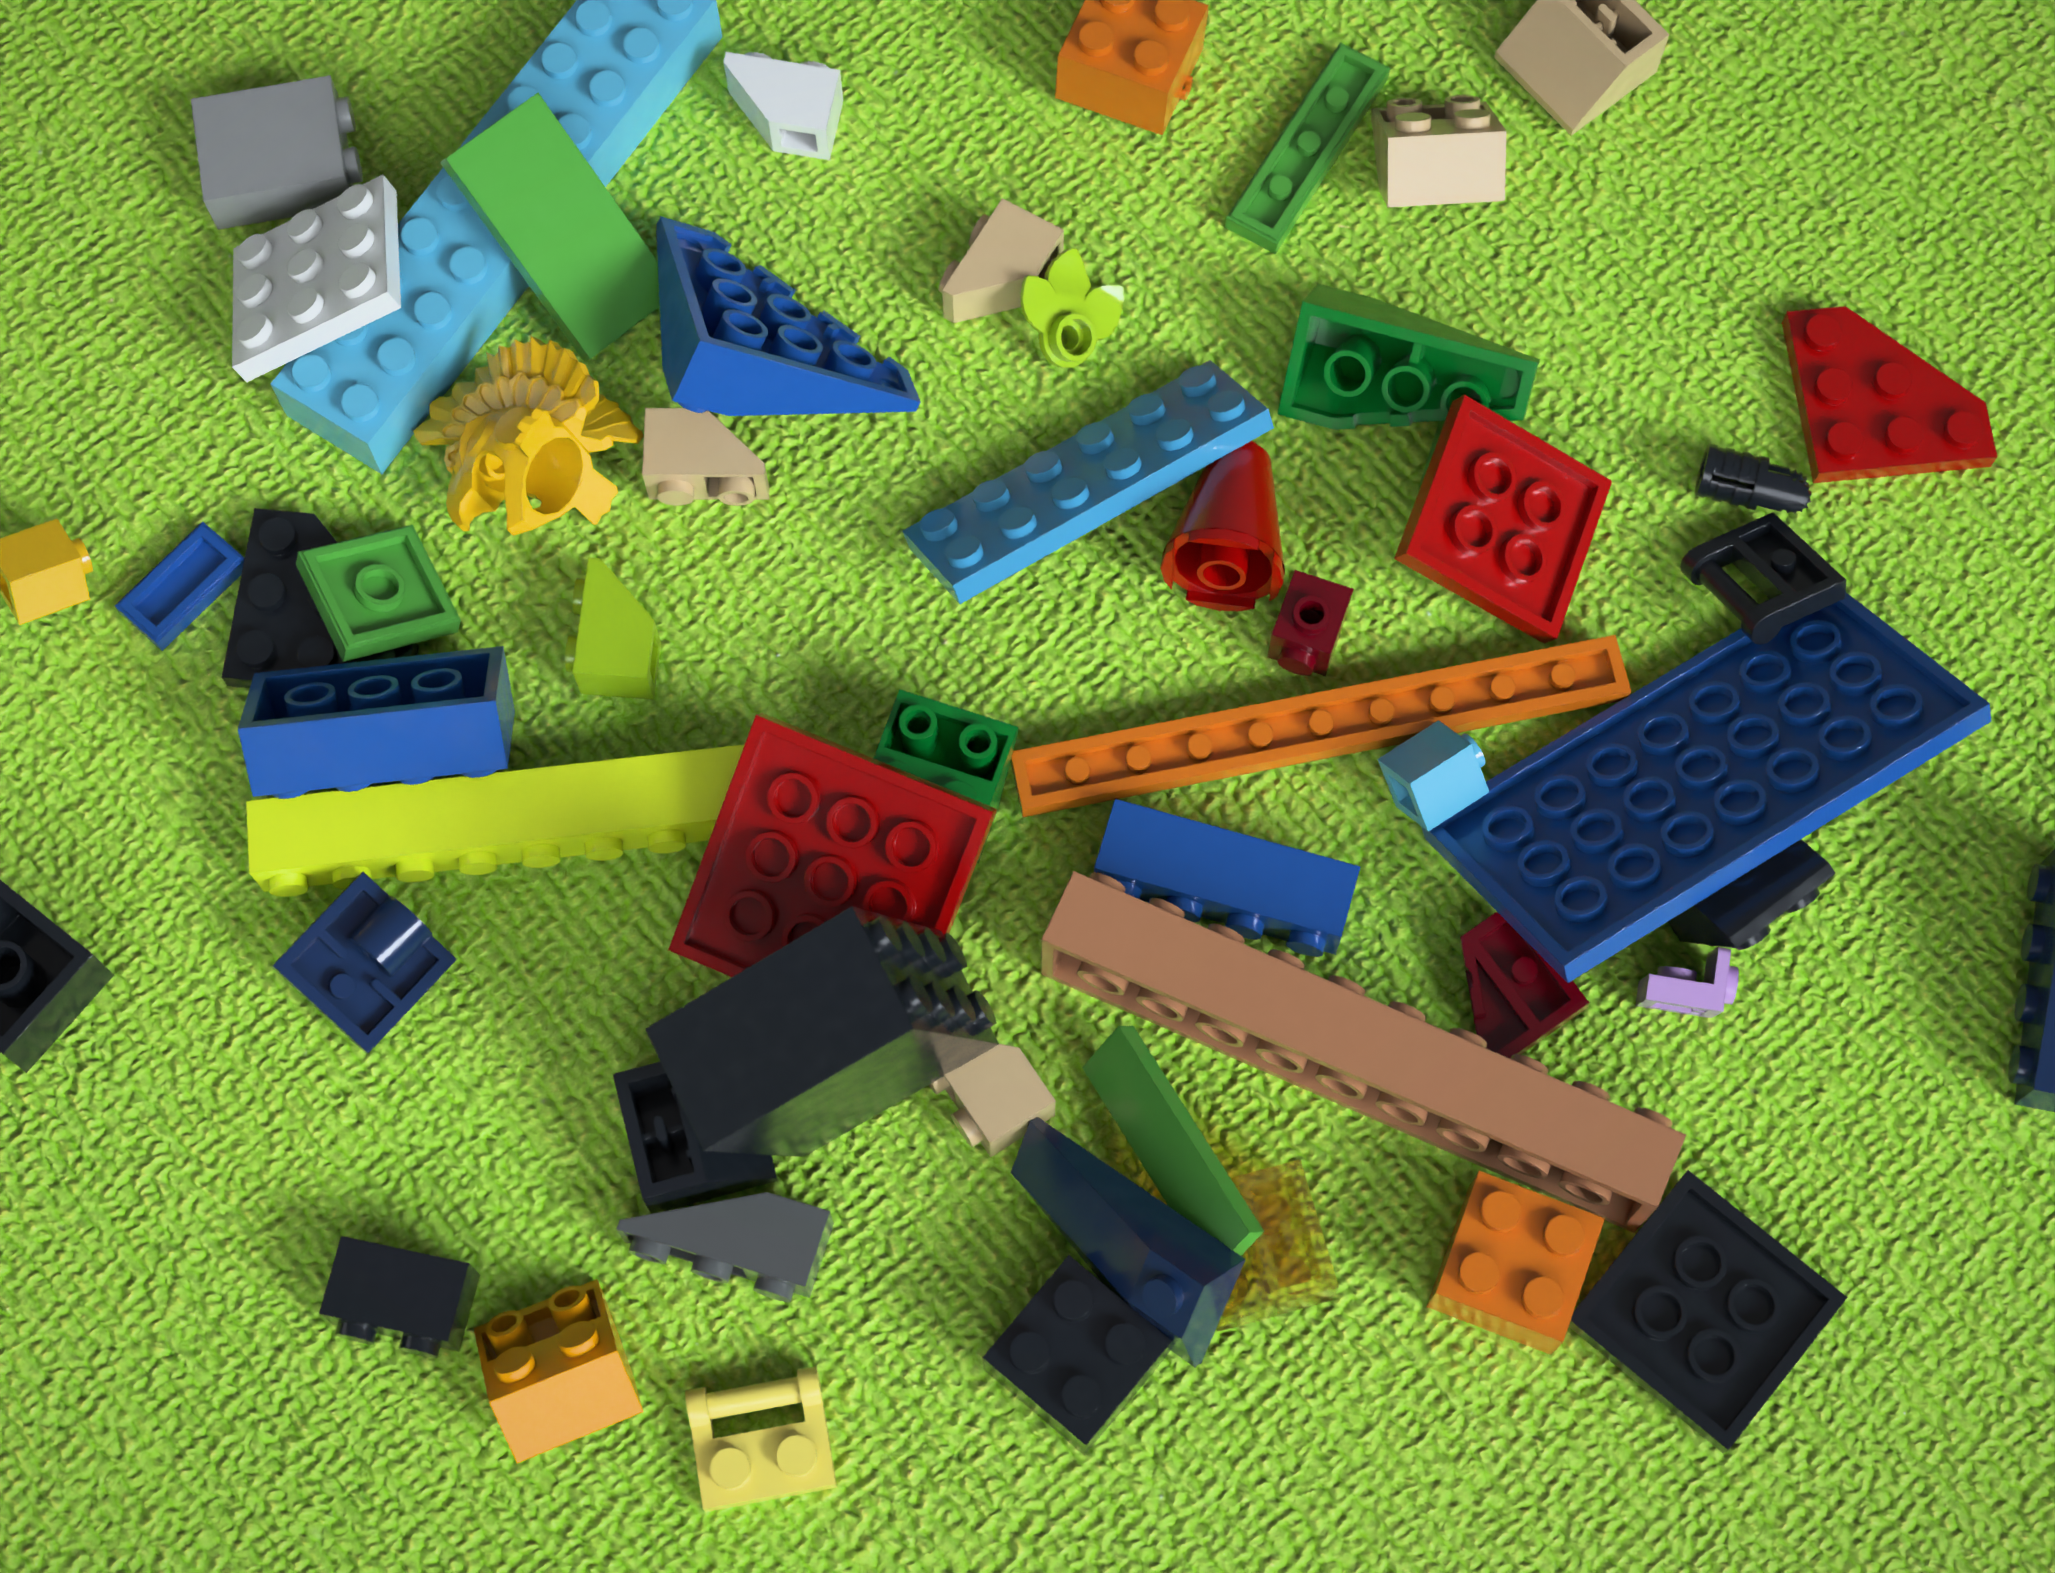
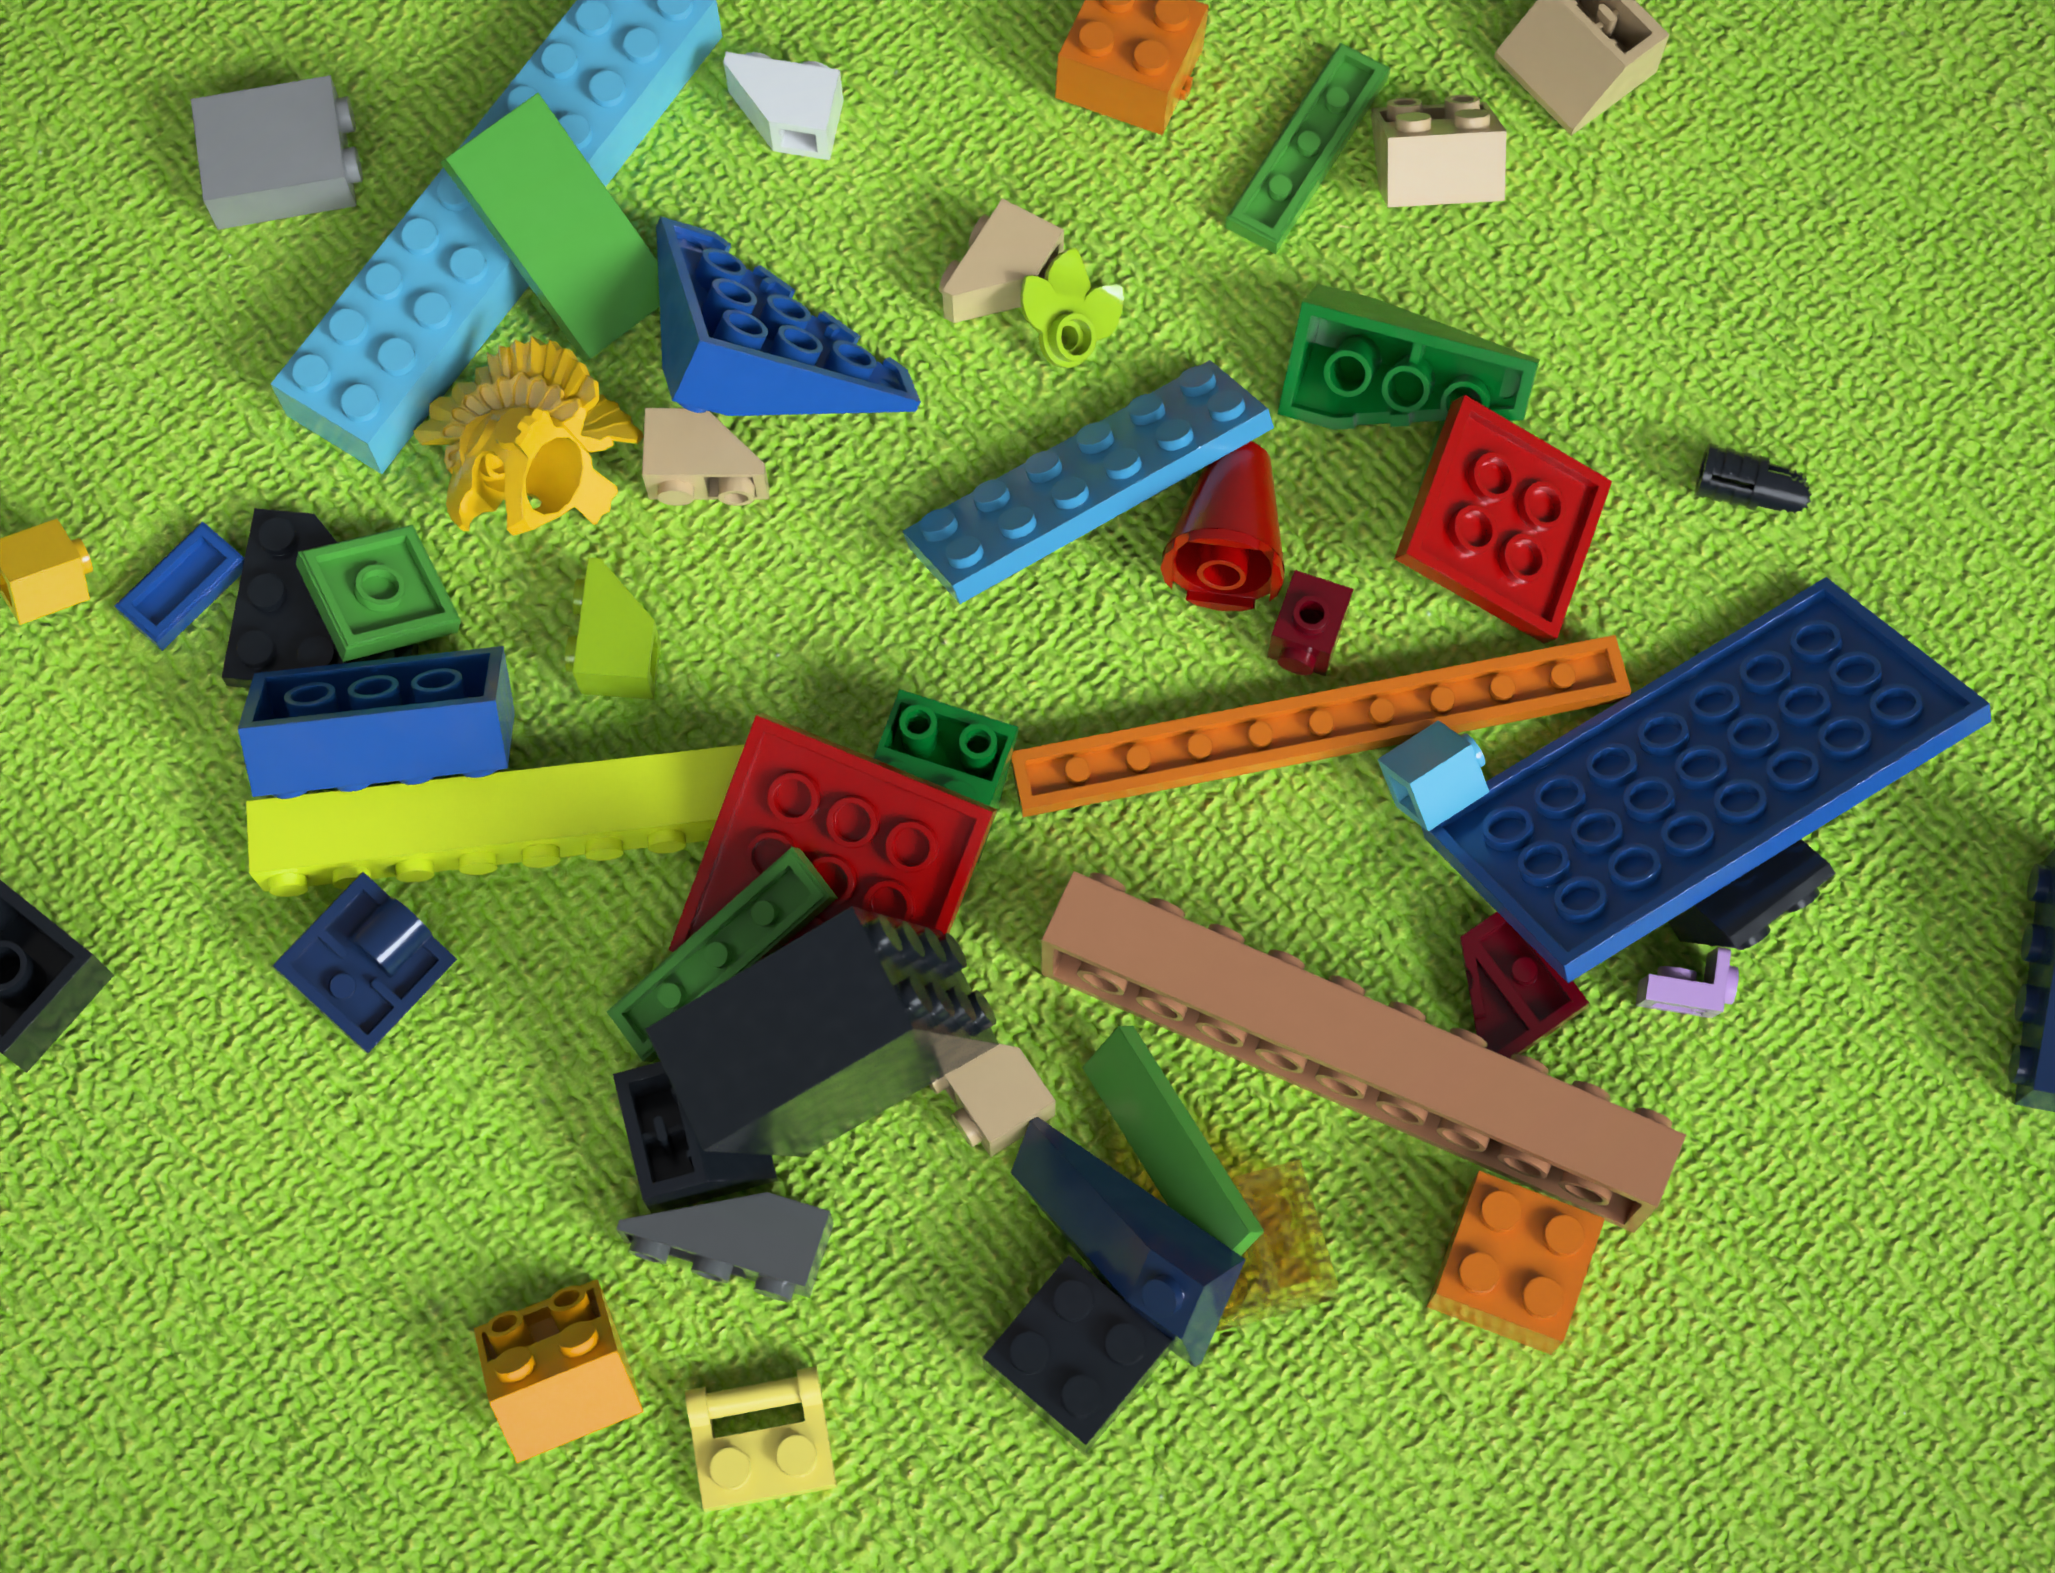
(315, 278): white plate -> none
(399, 1296): black brick -> none
(737, 937): none -> bright green tile
(1229, 877): blue brick -> none
(1706, 1311): black plate -> none
(1777, 564): black plate -> none
(1876, 404): red plate -> none

